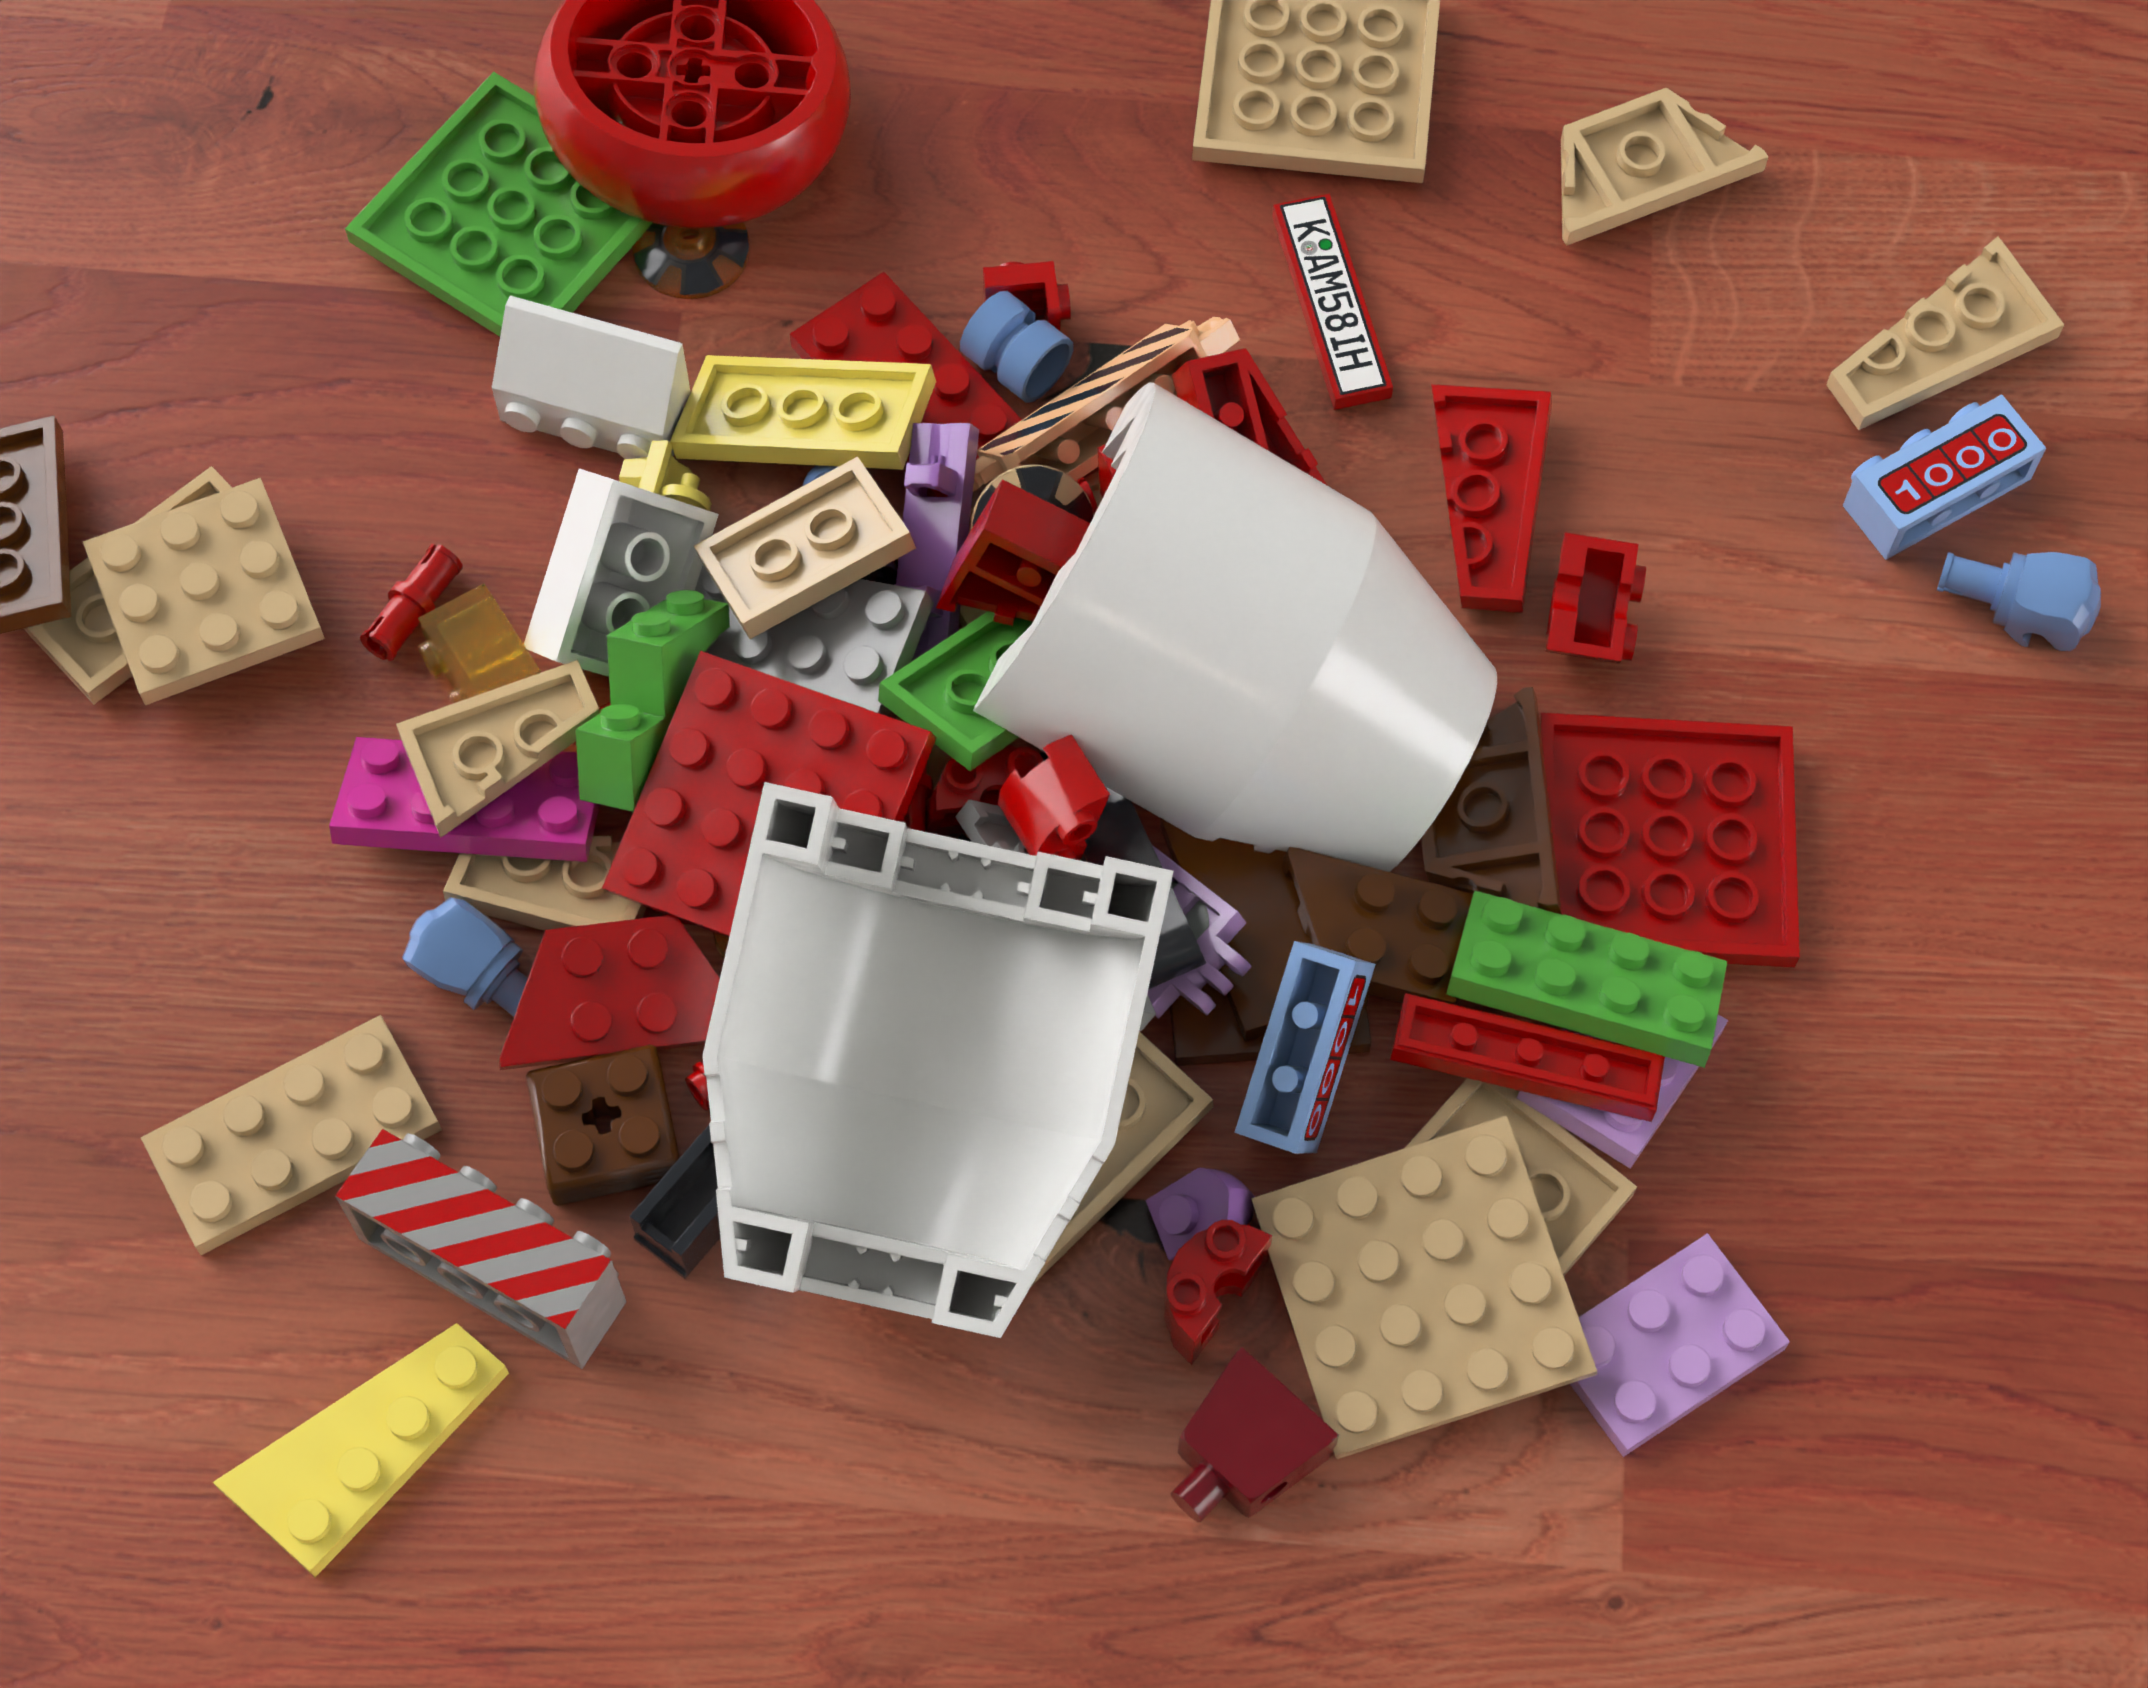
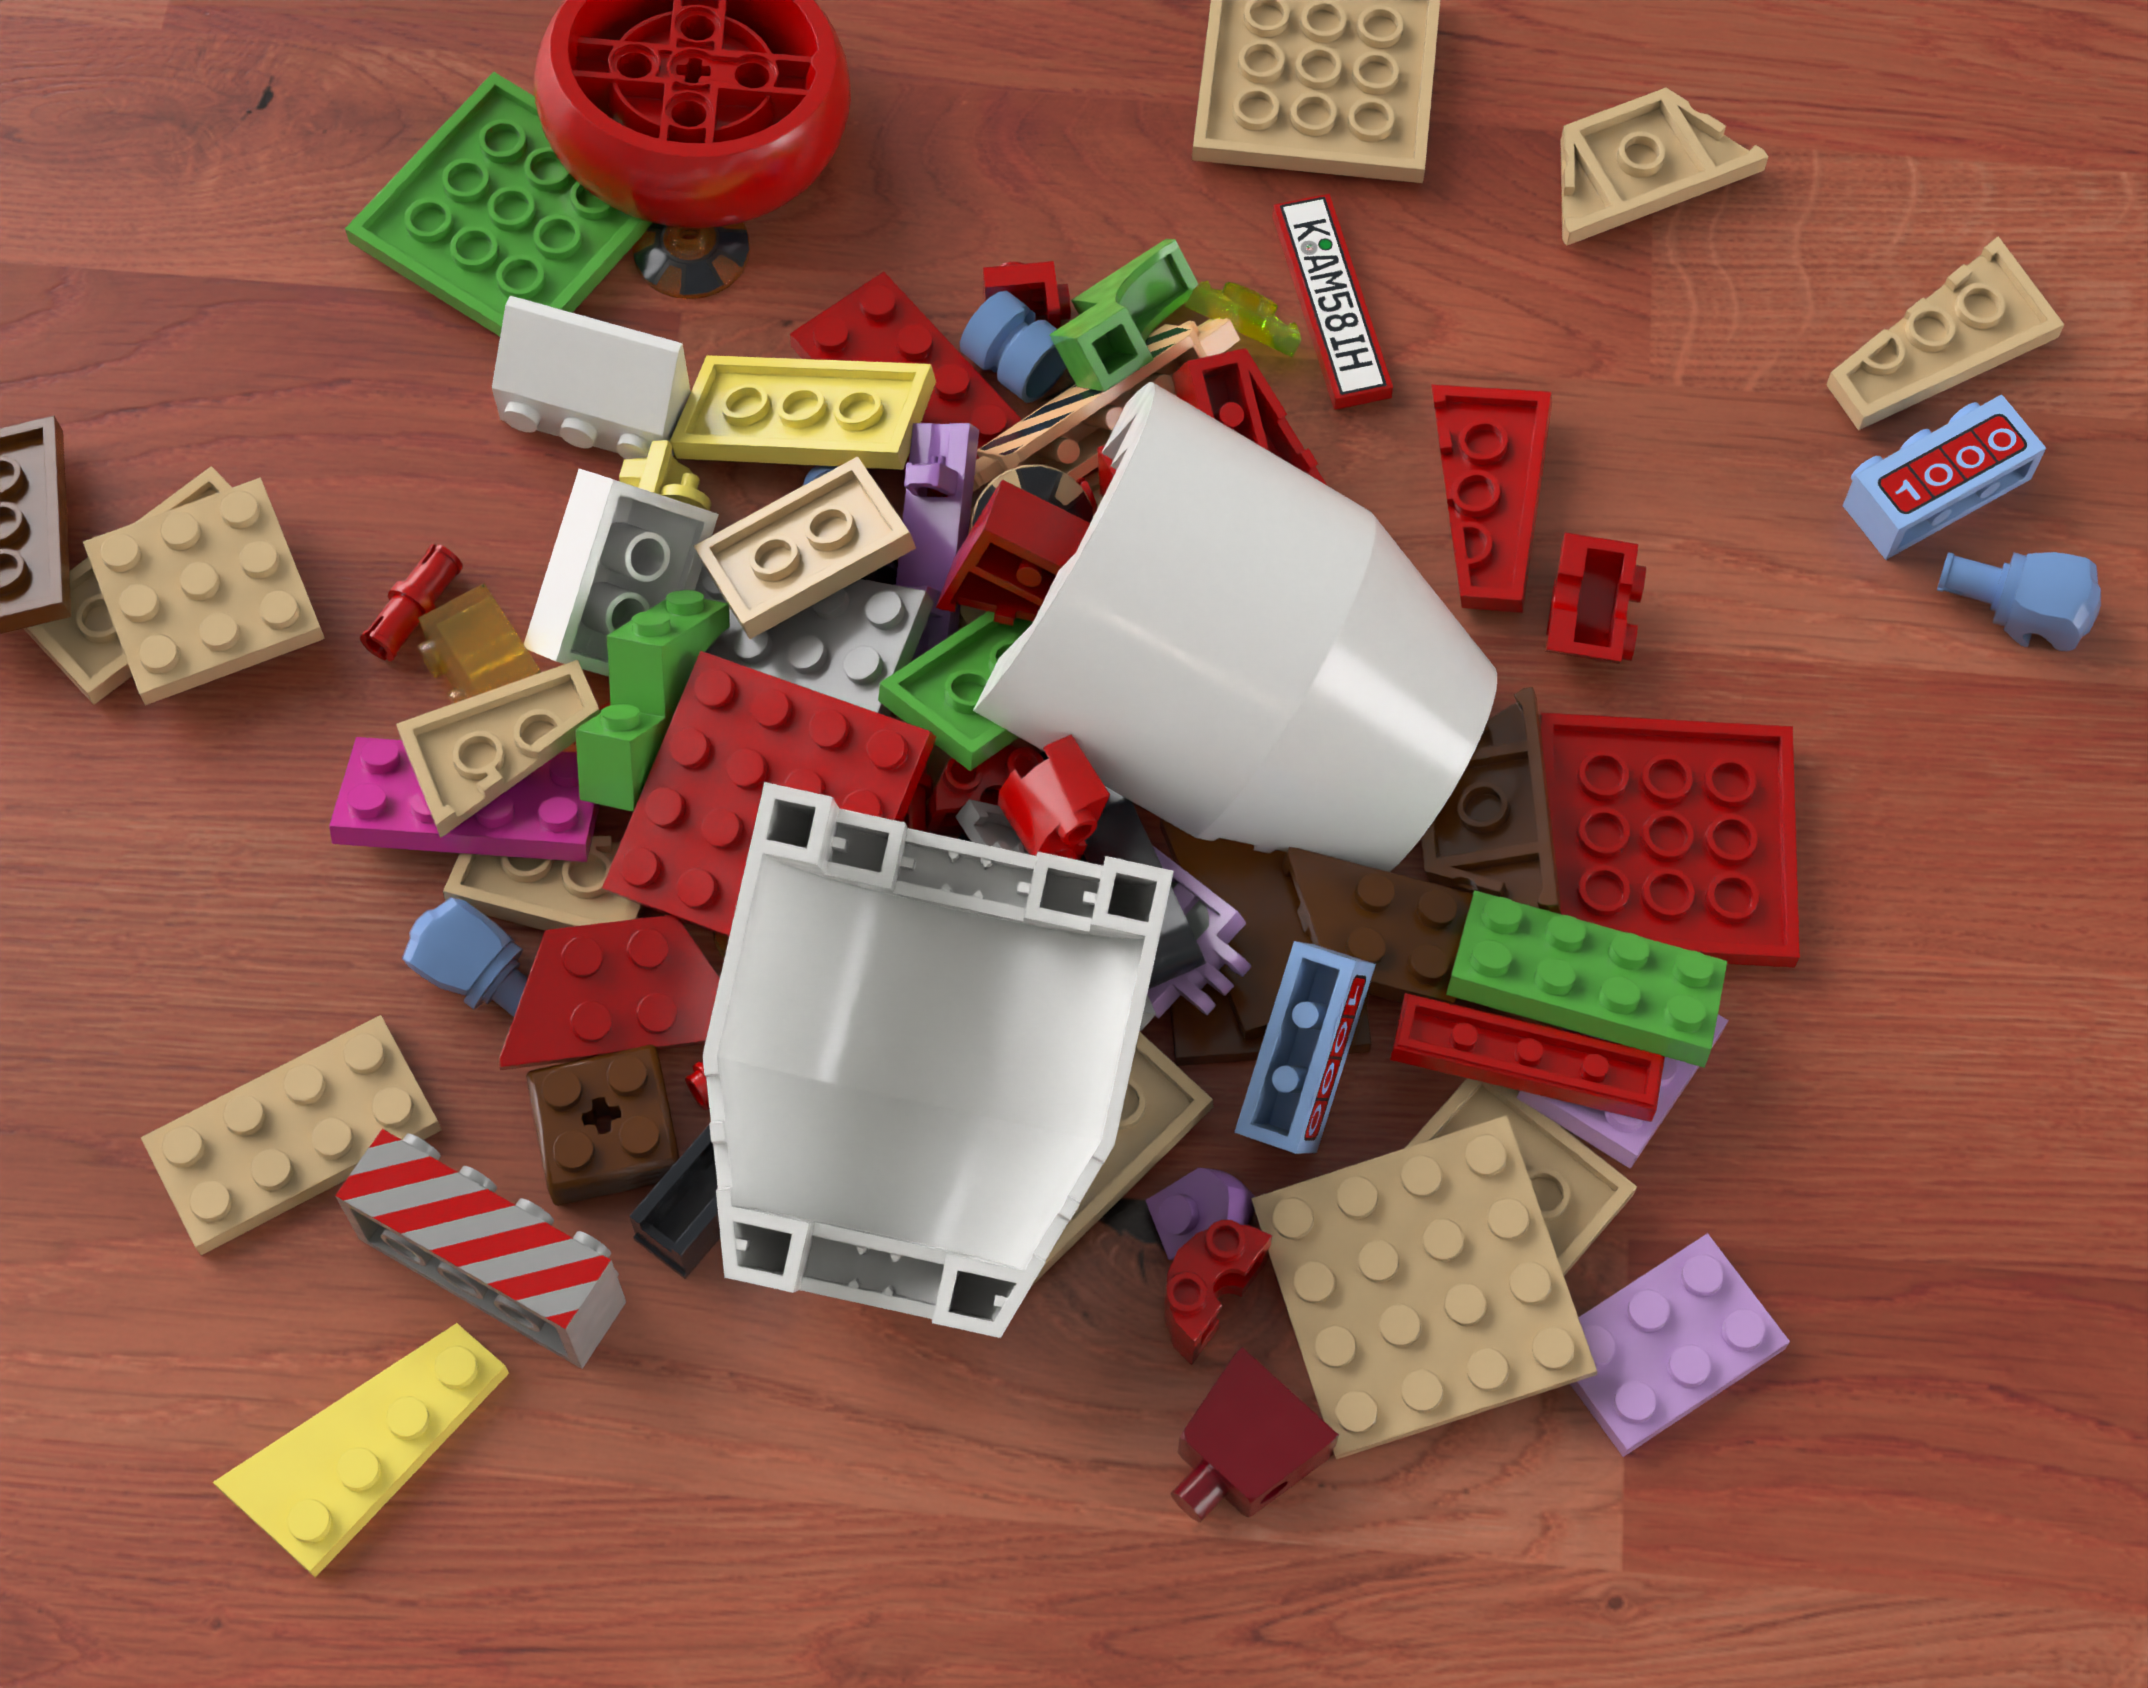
(1120, 314): none -> bright green arch
(1249, 313): none -> clear neon green tile

